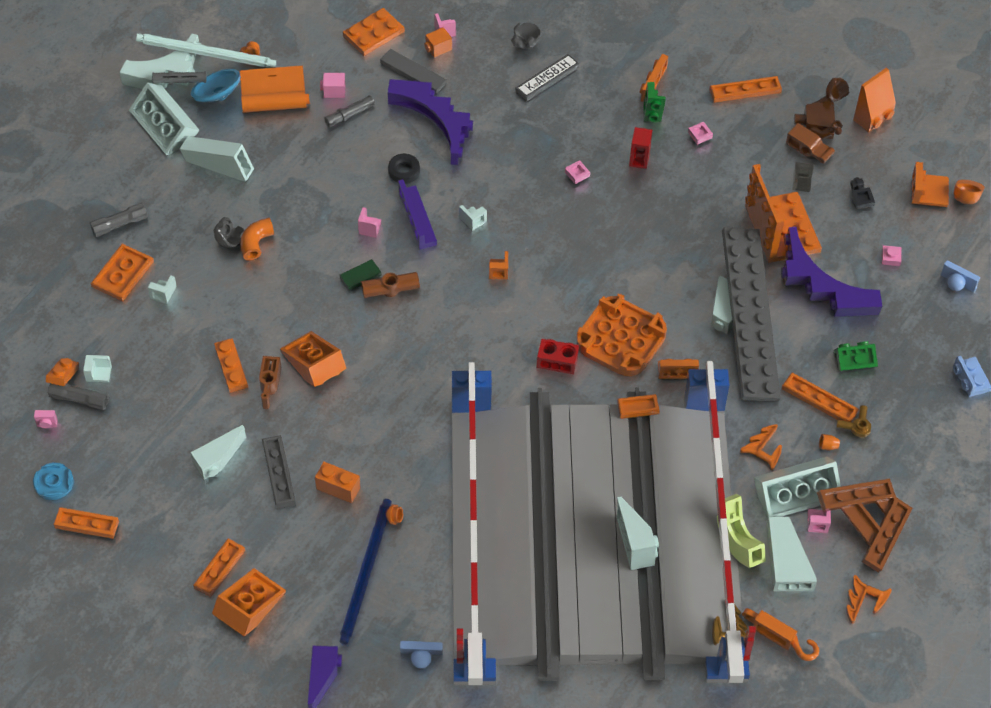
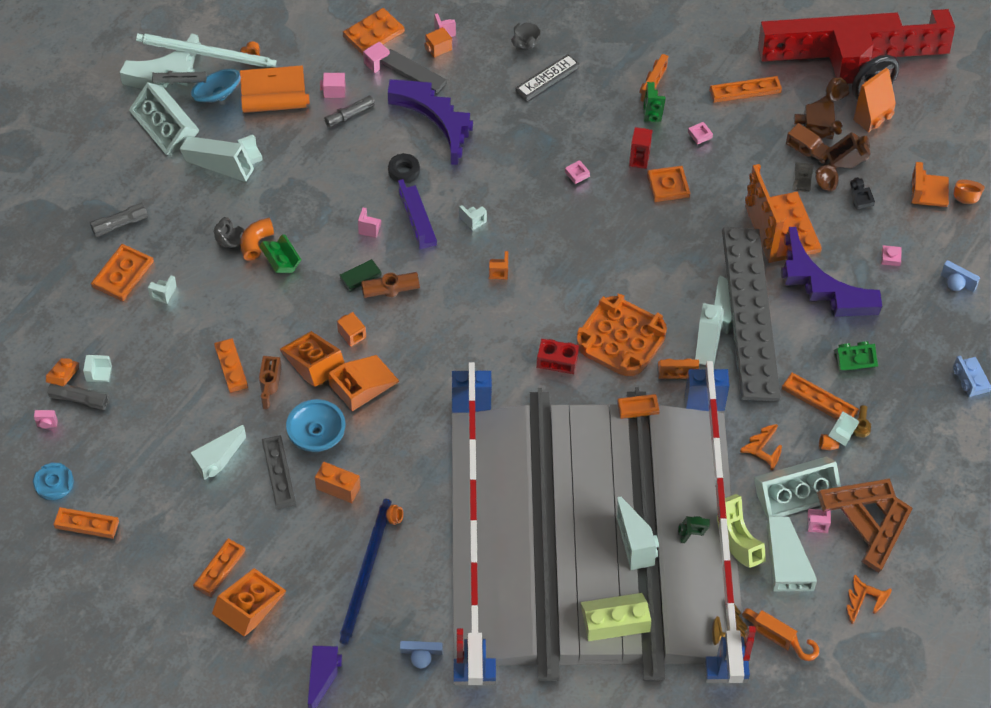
(251, 149): none -> light aqua panel
(281, 255): none -> green bracket
(313, 417): none -> dark azure dish
(351, 329): none -> orange brick
(361, 380): none -> orange slope
(373, 56): none -> bright pink panel
(616, 616): none -> yellowish green slope
(668, 183): none -> orange tile
(692, 525): none -> dark green bracket
(709, 333): none -> light aqua slope
(843, 428): none -> light aqua panel
(845, 154): none -> reddish brown torso
(855, 41): none -> red piece

